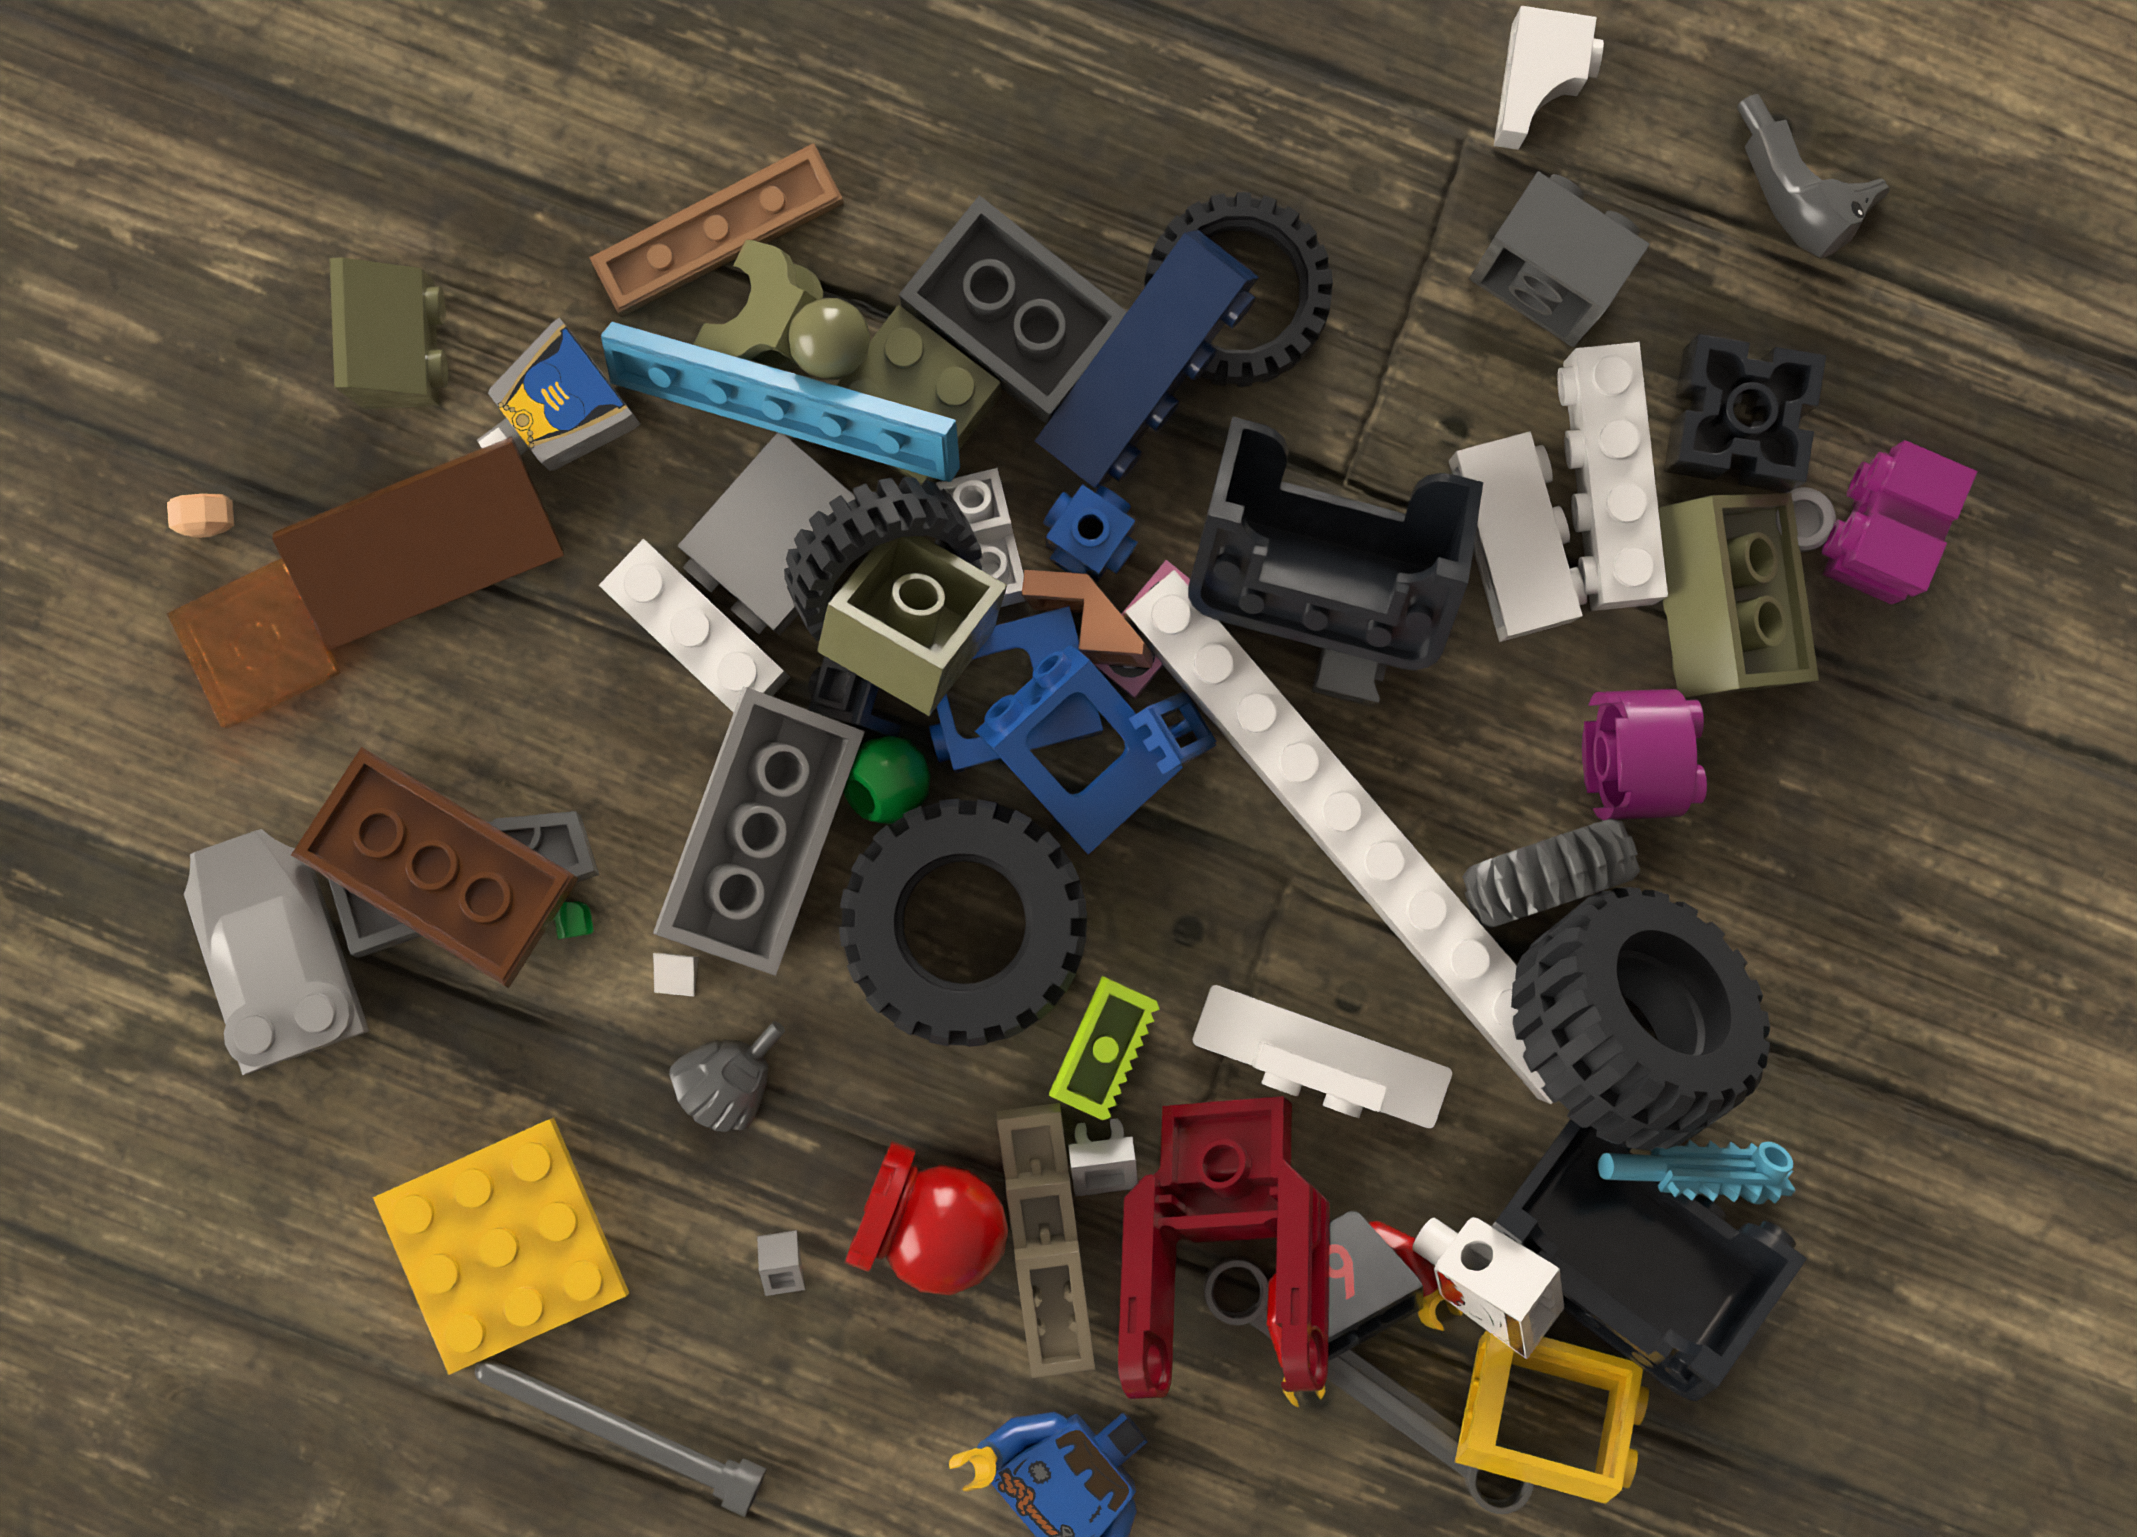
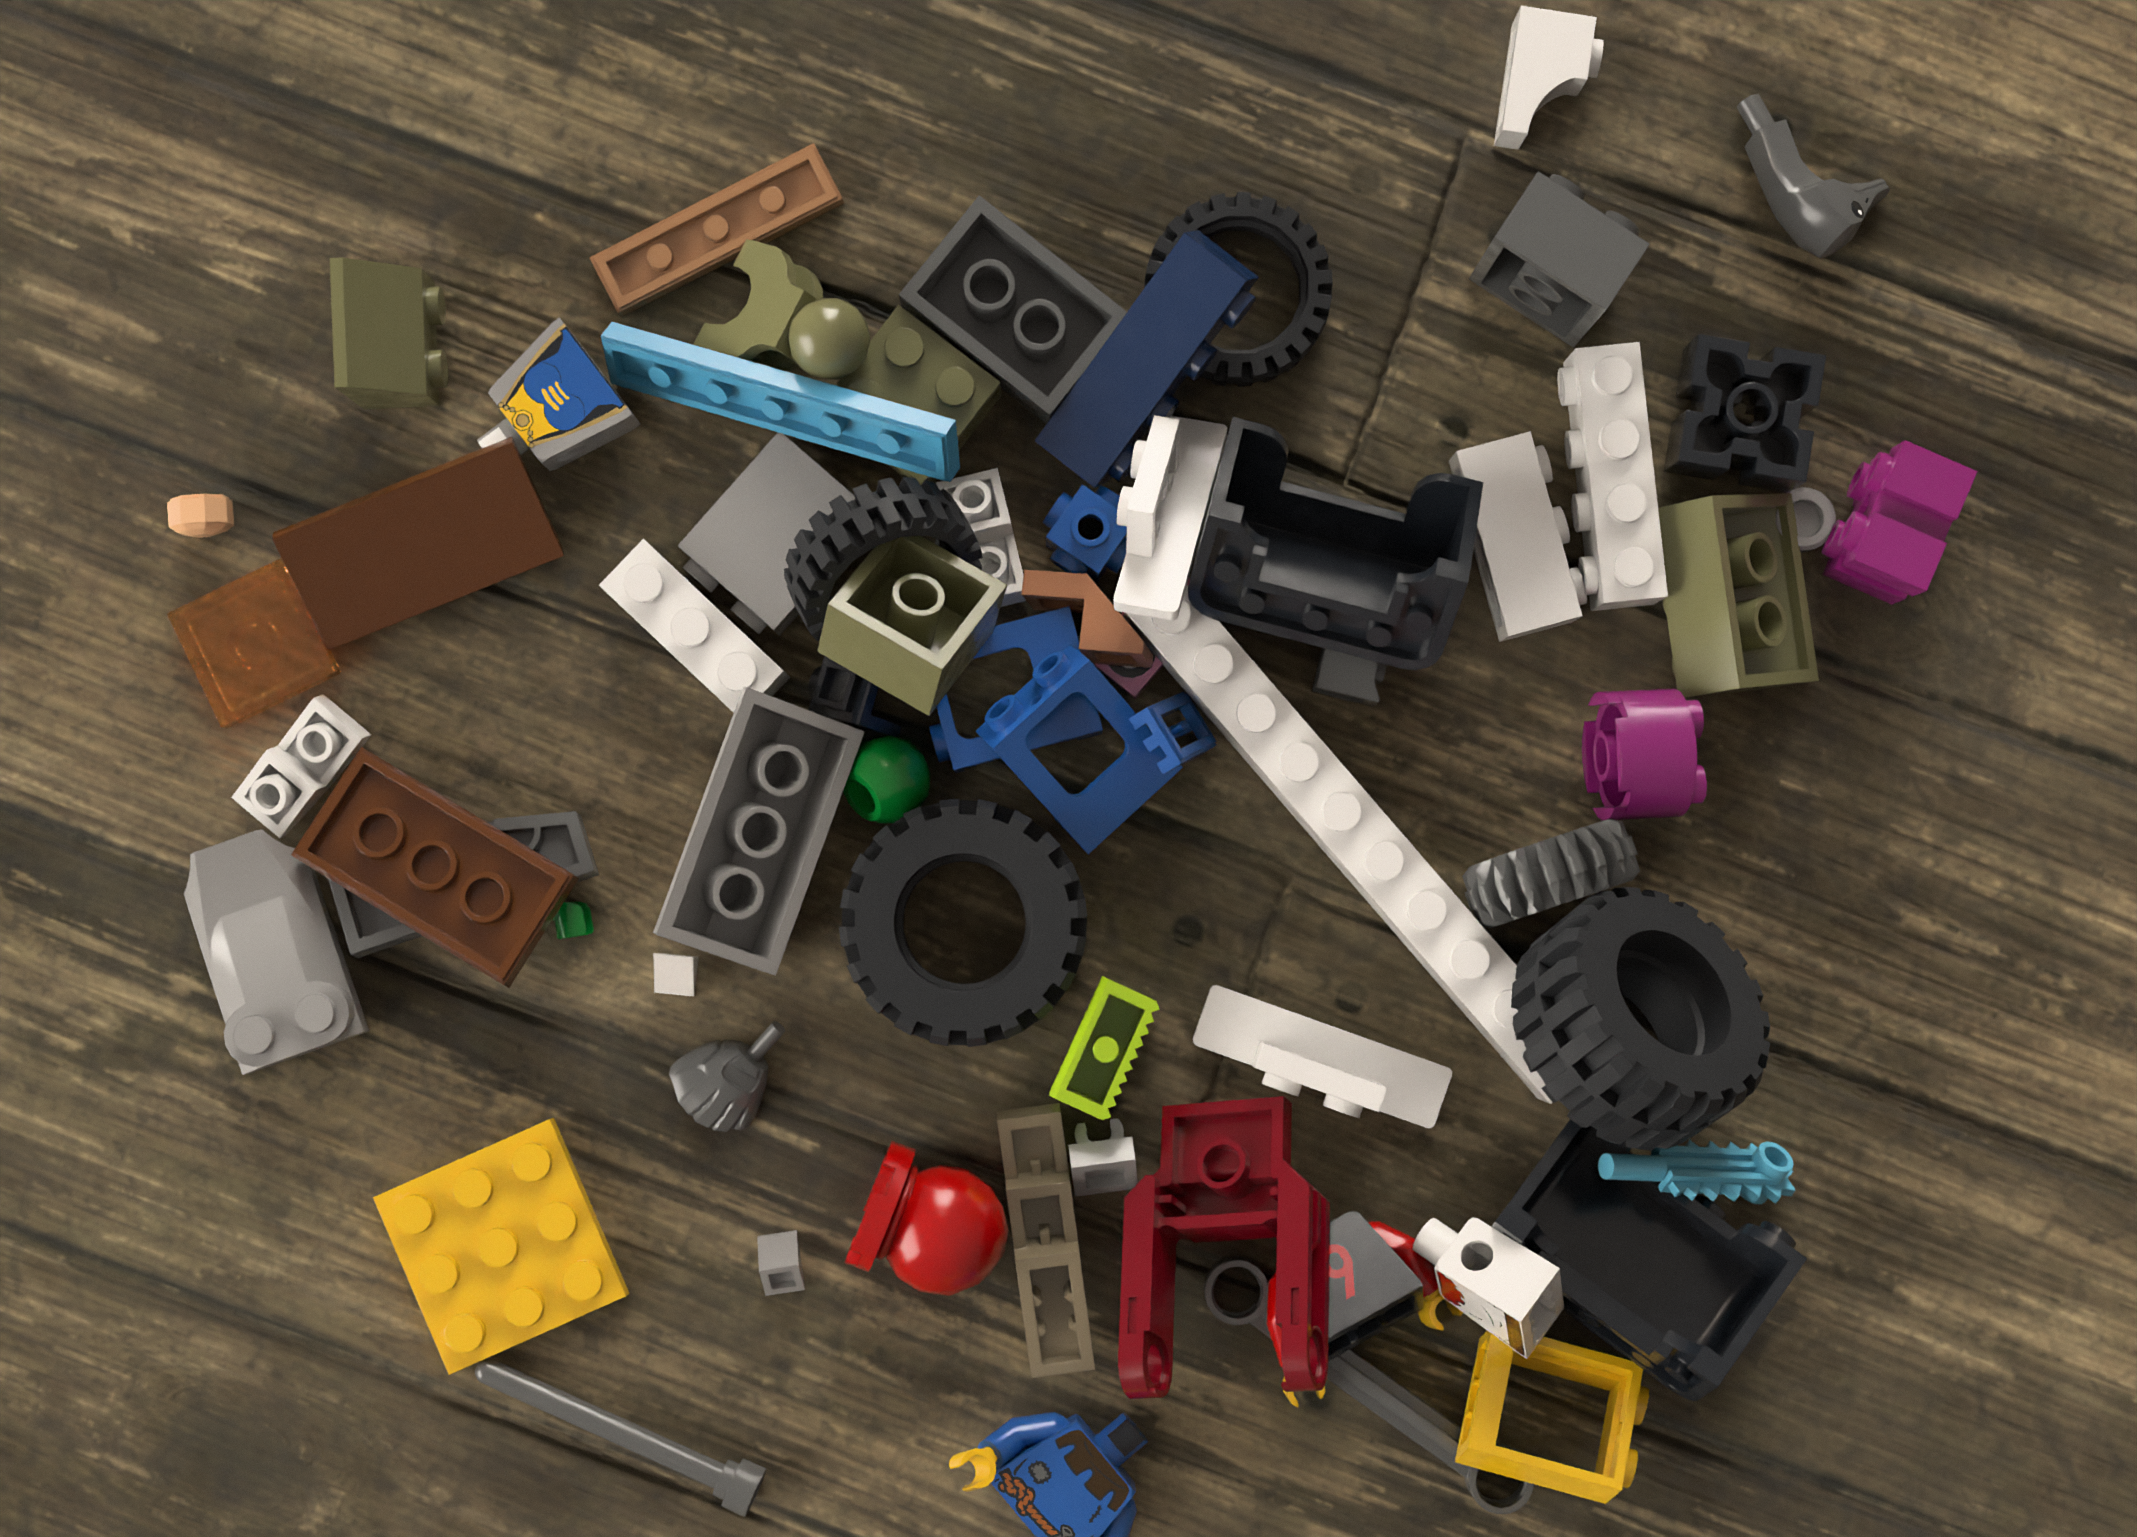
(302, 766): none -> white slope
(1166, 513): none -> white bracket

